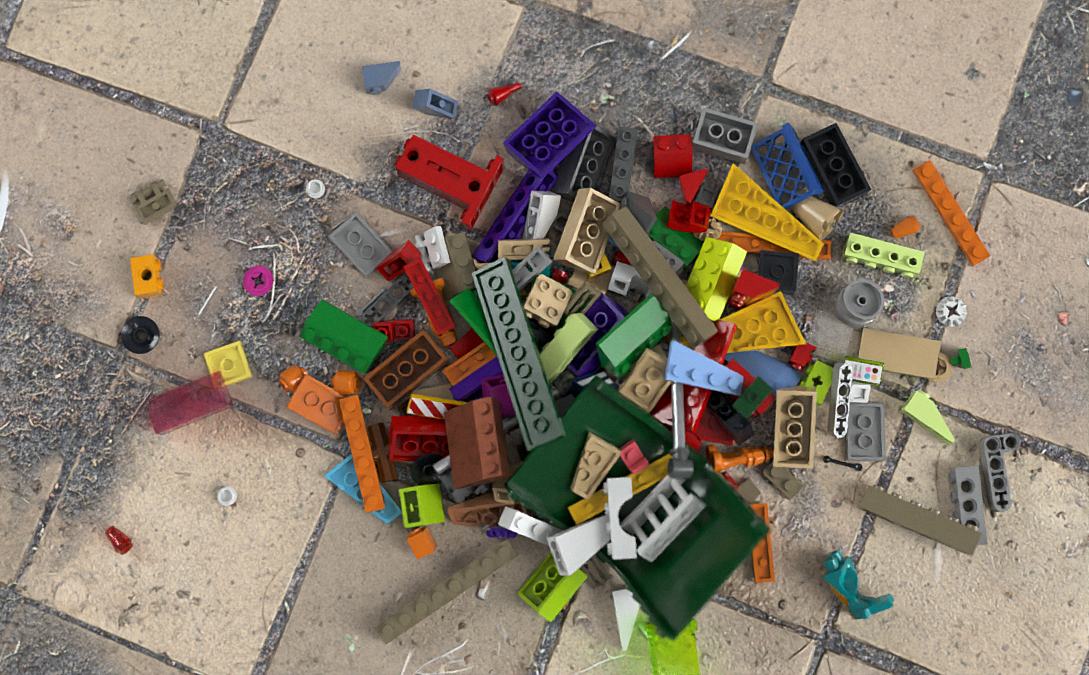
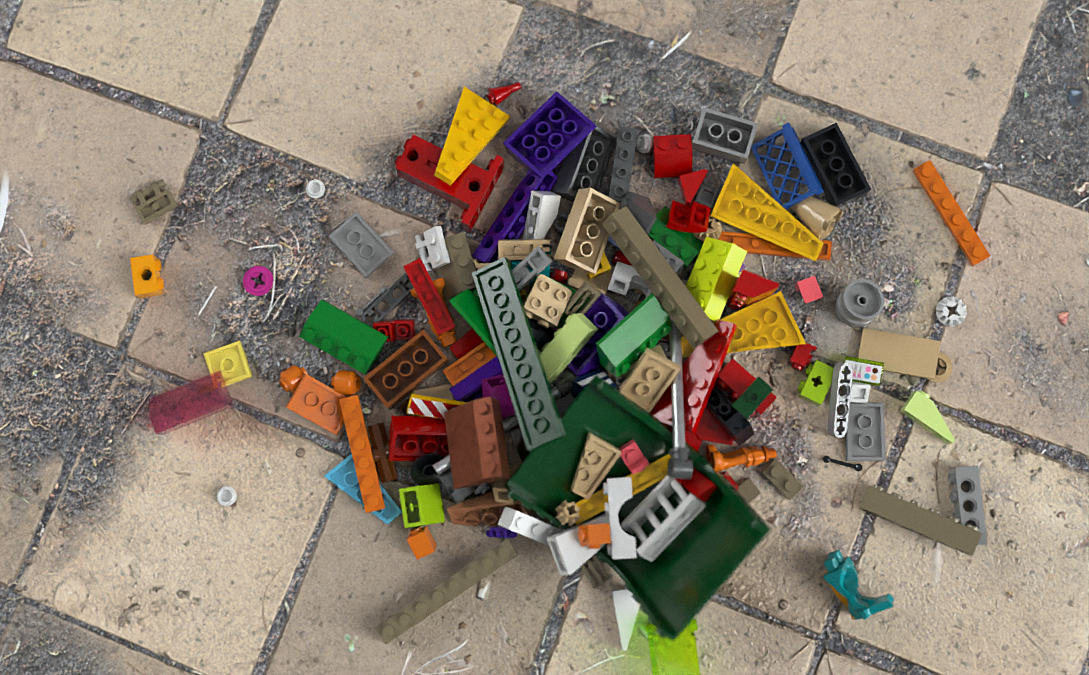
(119, 541): clear red cone -> none
(132, 331): black dish -> none
(380, 76): sand blue slope -> none
(393, 264): red slope -> none
(434, 103): sand blue slope -> none
(471, 130): none -> yellow wing
(549, 591): lime slope -> none
(567, 513): none -> tan gear
(594, 535): none -> orange brick
(644, 143): none -> white plate
(698, 485): none -> red slope
(699, 371): light blue wing -> none
(762, 554): orange plate -> none
(771, 370): medium blue wedge -> none
(780, 268): black panel -> none
(795, 427): tan slope -> none
(809, 289): none -> coral panel
(882, 255): yellowish green brick -> none
(905, 227): orange cone -> none
(963, 359): green tile -> none
(999, 473): light grey beam -> none

